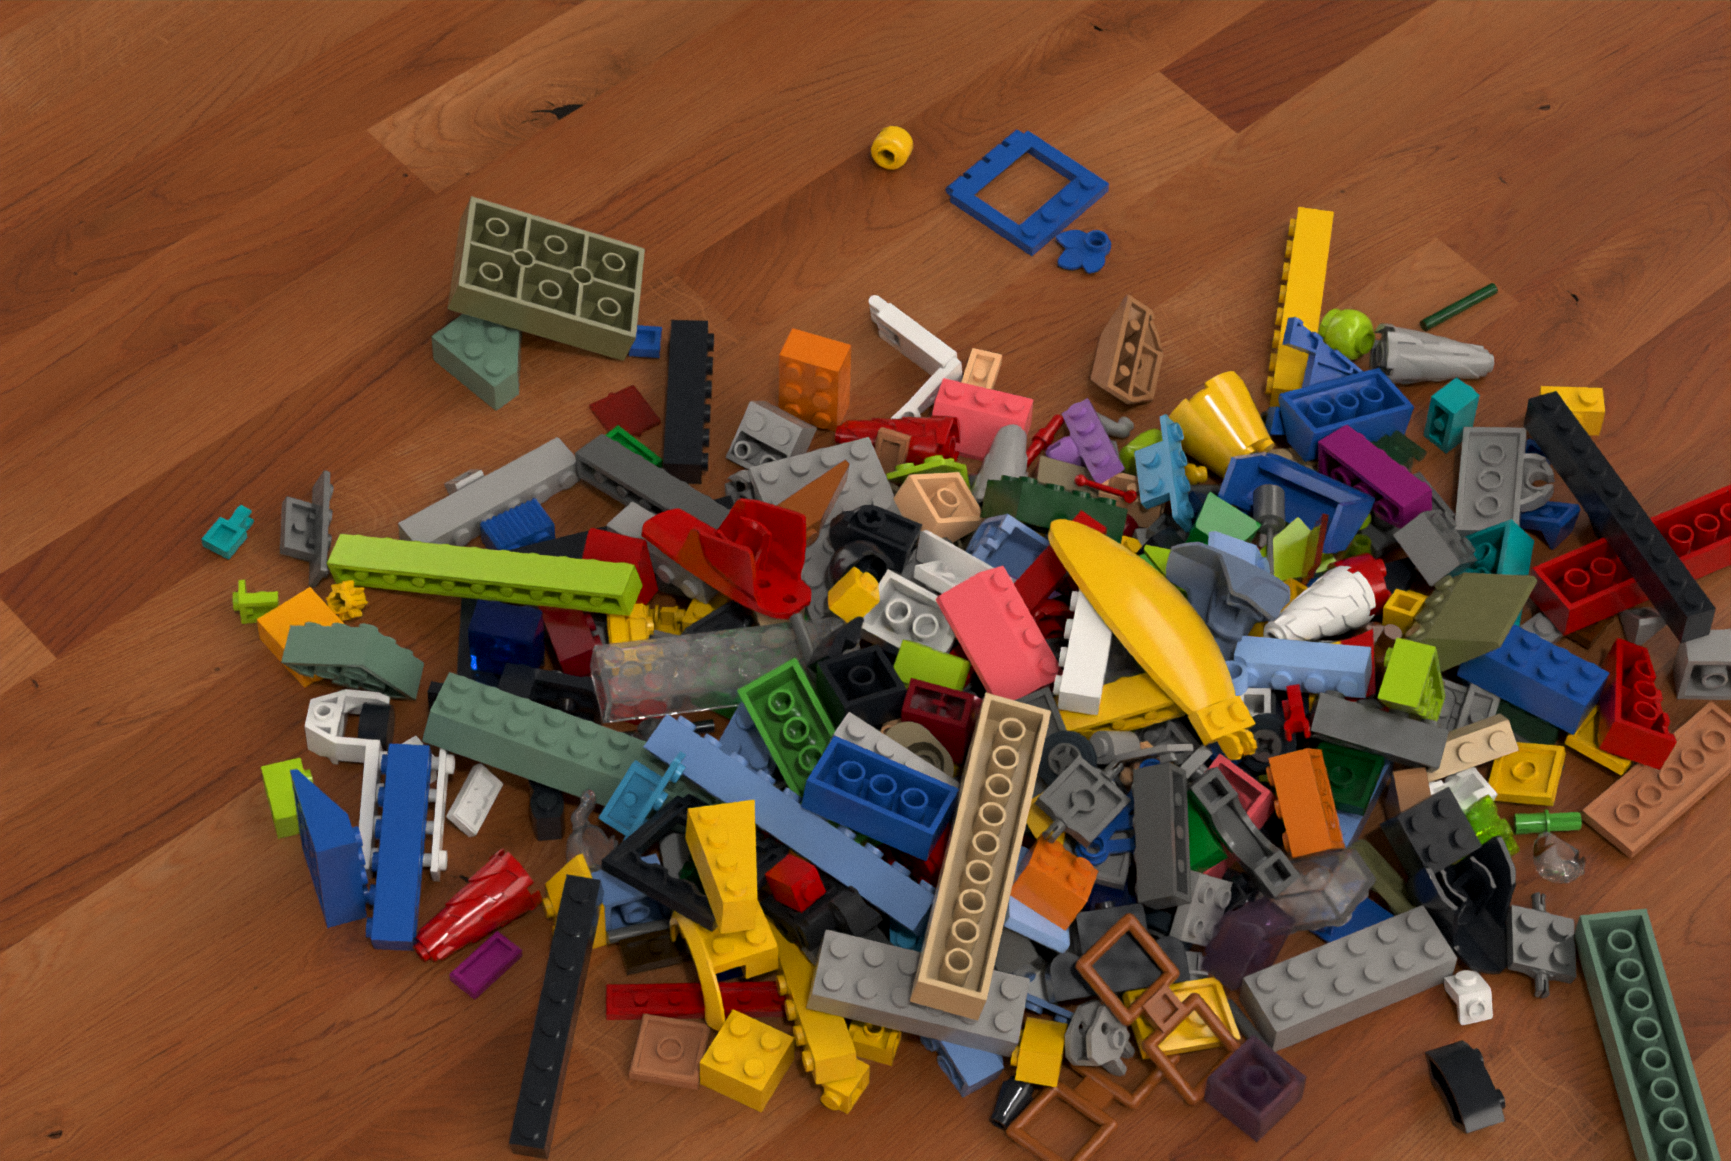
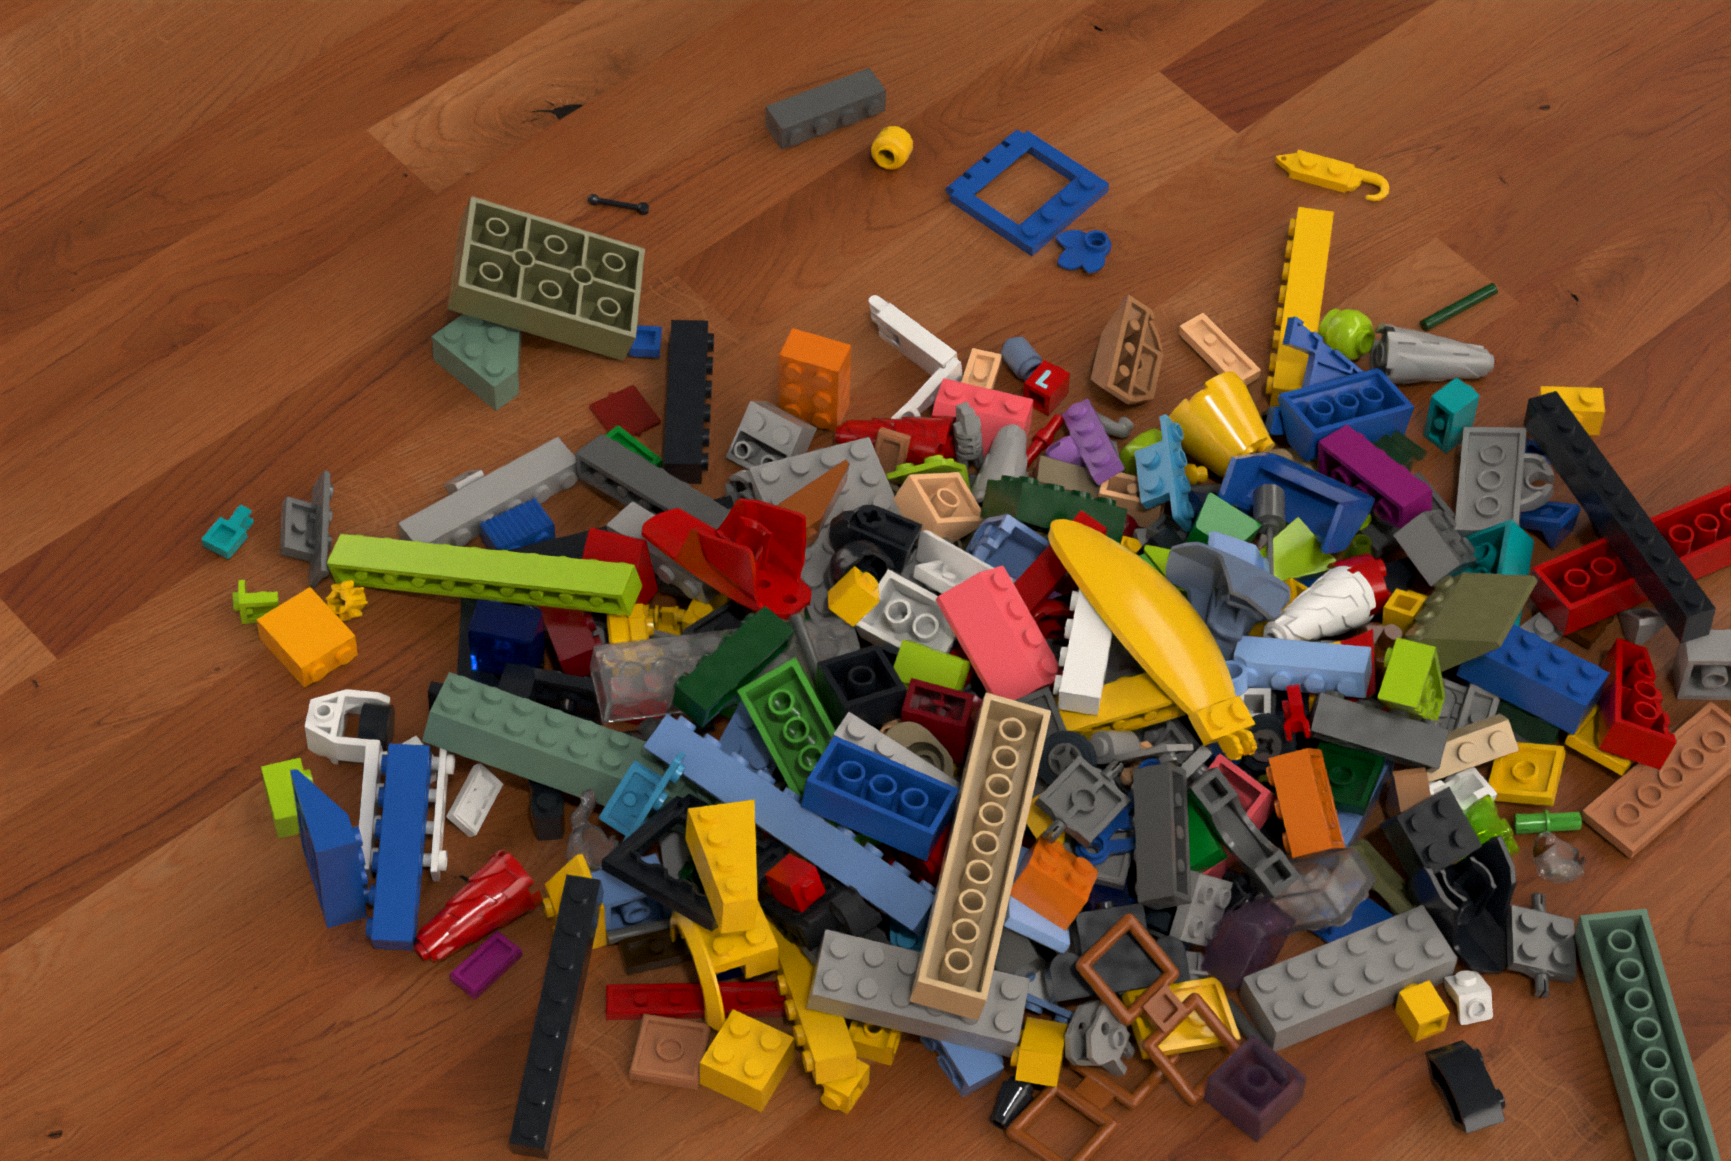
(353, 658): sand green brick -> none
(642, 208): none -> black hinge
(732, 665): none -> dark green brick
(825, 108): none -> dark grey brick
(836, 642): black slope -> none
(967, 436): none -> light grey hinge
(1020, 357): none -> sand blue brick
(1047, 387): none -> red brick
(1129, 496): red hinge -> none
(1218, 348): none -> light nougat plate
(1314, 549): clear red piece -> none
(1330, 173): none -> yellow plate
(1421, 1010): none -> yellow brick

